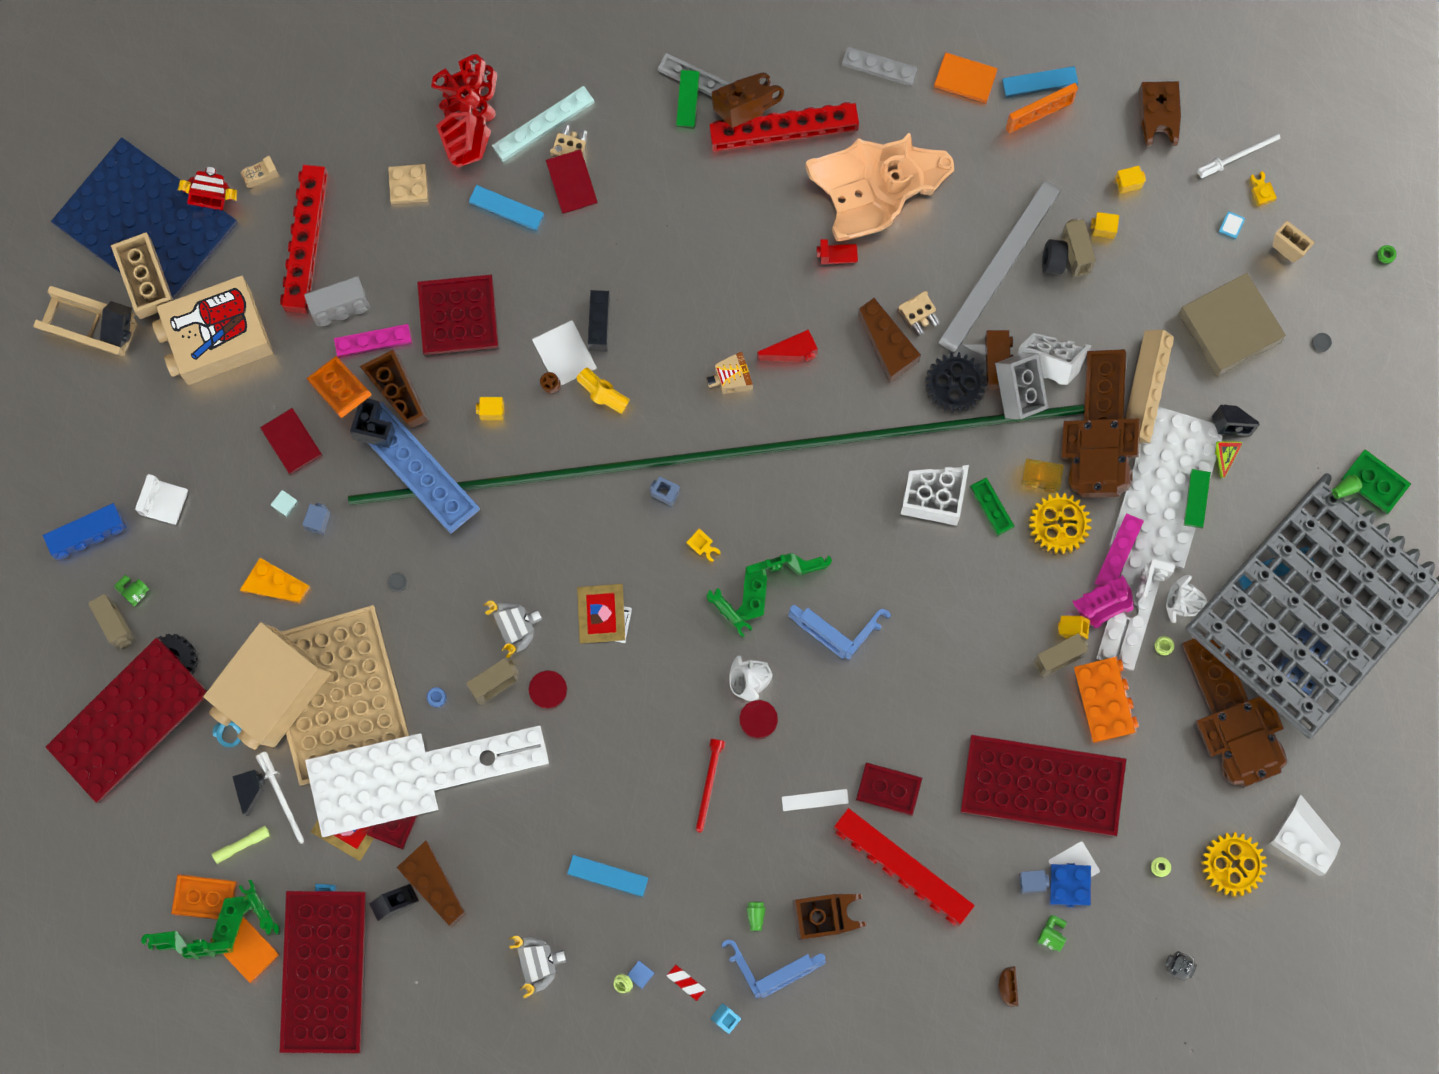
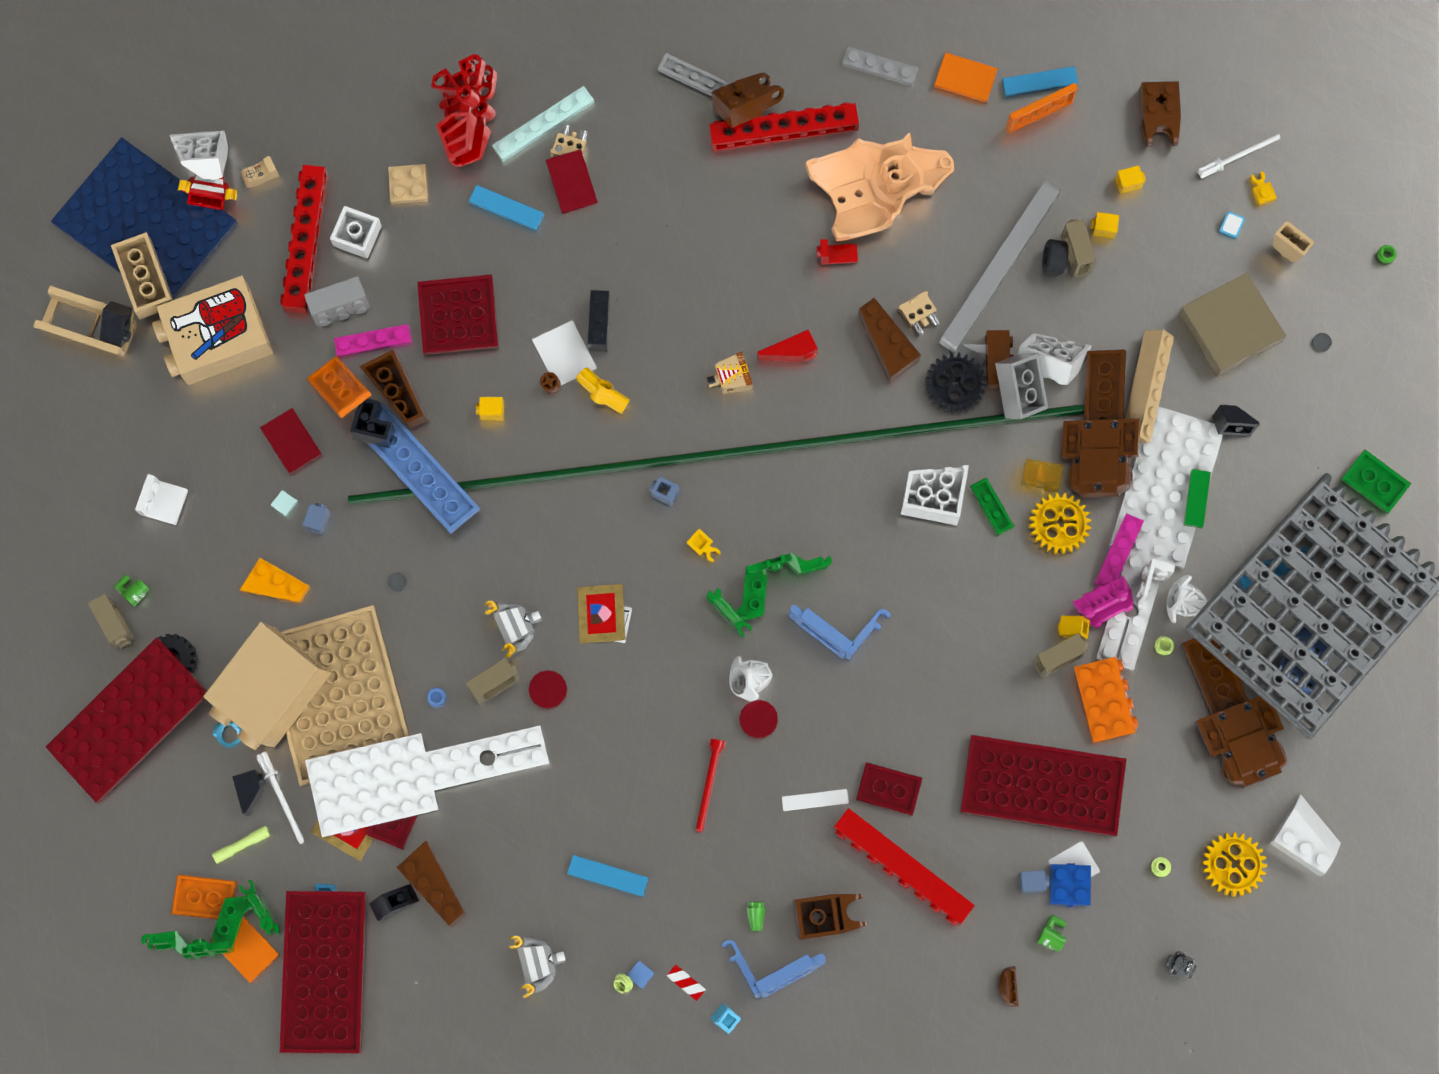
(84, 531): blue brick -> none
(202, 152): none -> white wedge
(355, 232): none -> white brick
(688, 98): green tile -> none
(1226, 453): piece -> none
(1348, 486): bright green cone -> none

